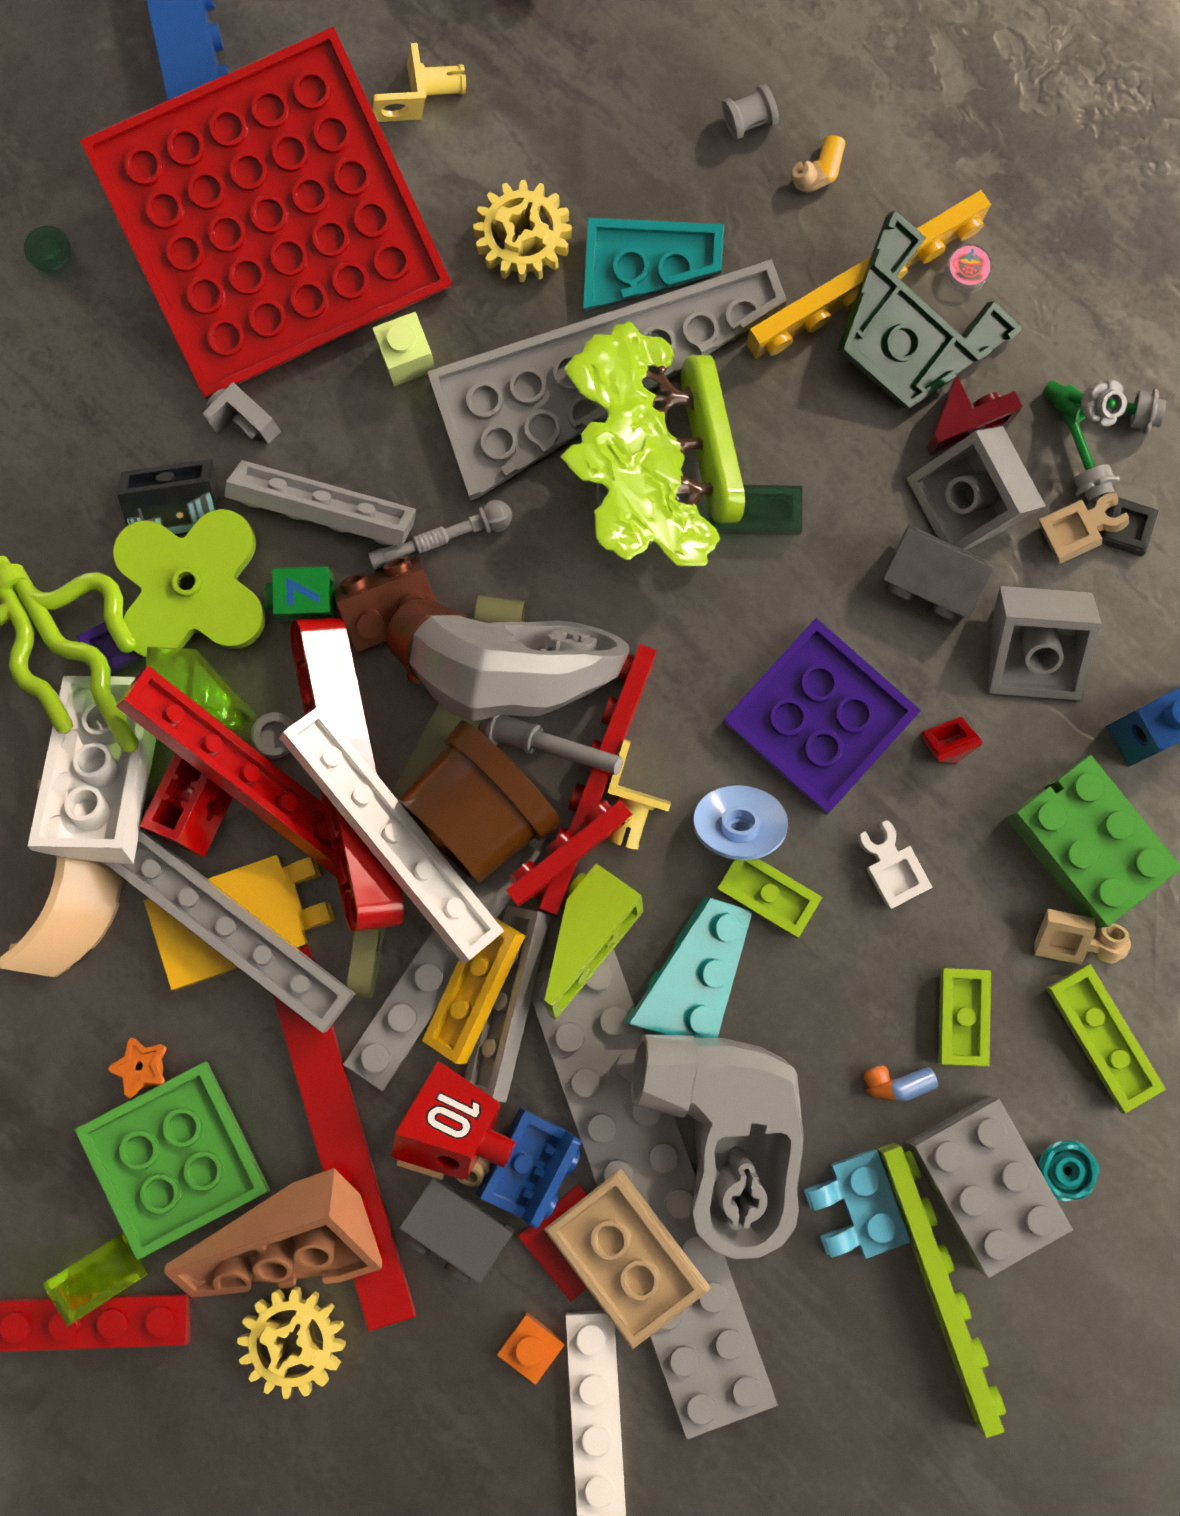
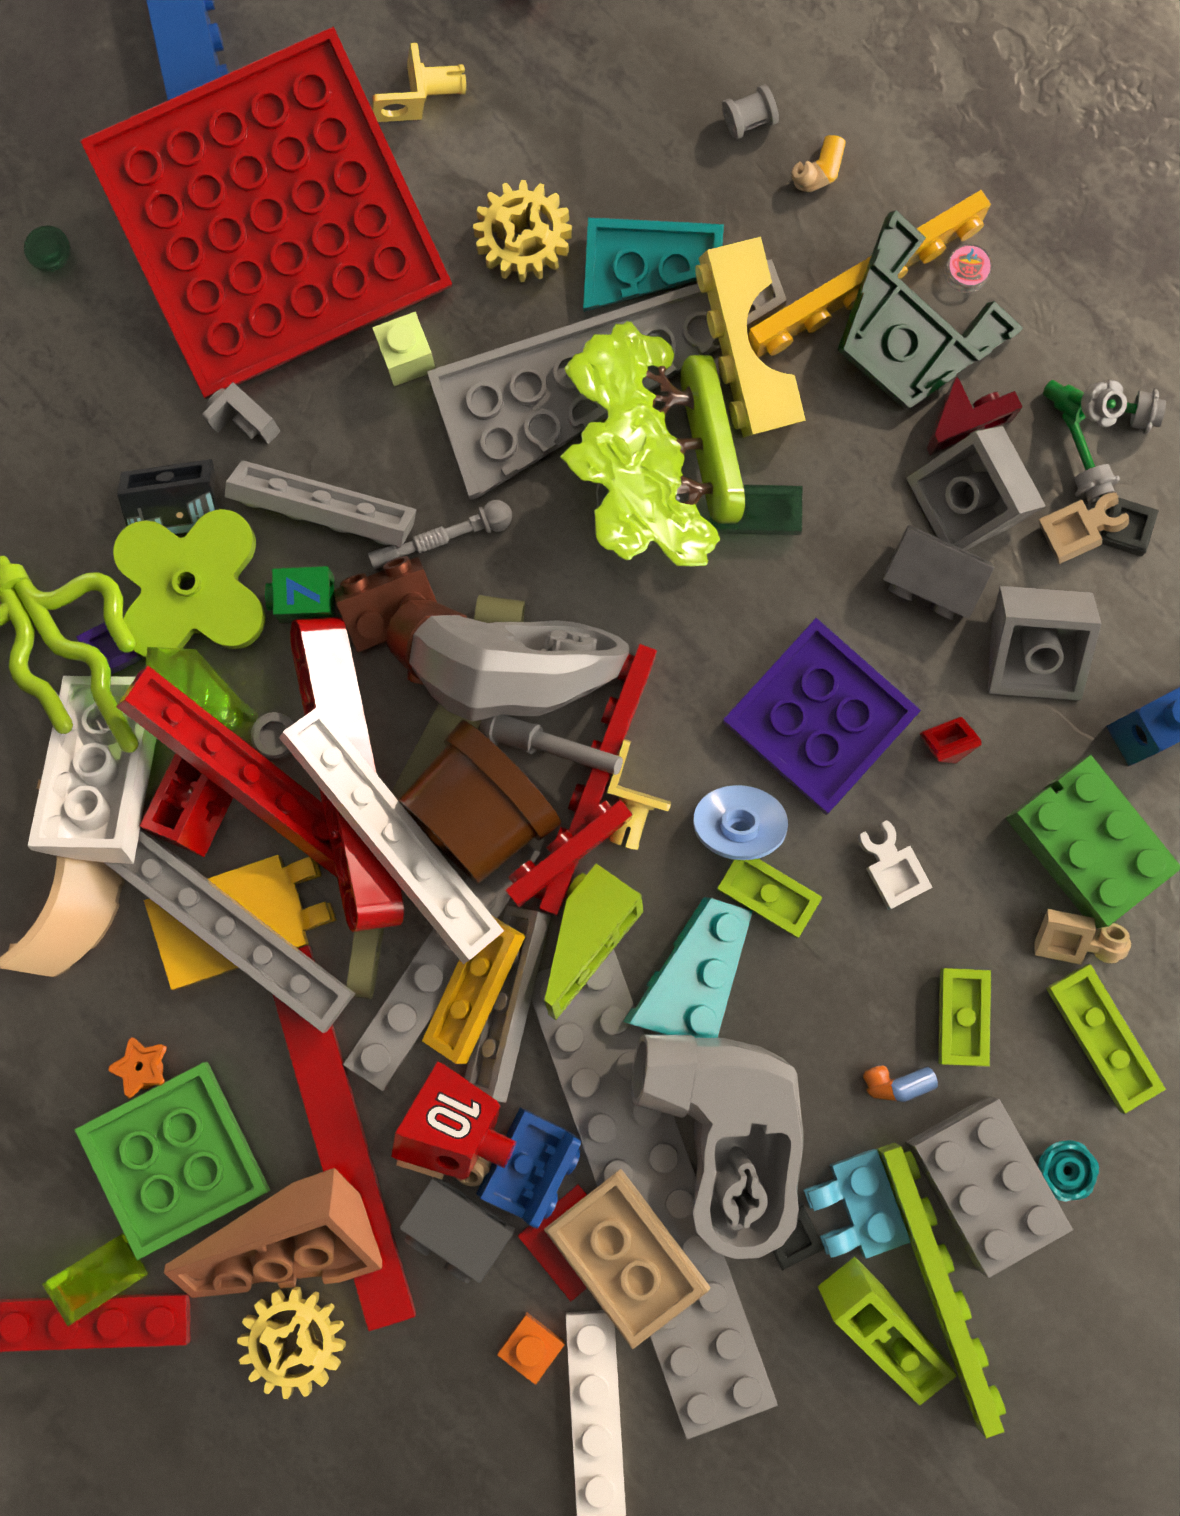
(761, 396): none -> light yellow arch
(801, 1243): none -> pearl dark grey tile
(885, 1331): none -> lime slope

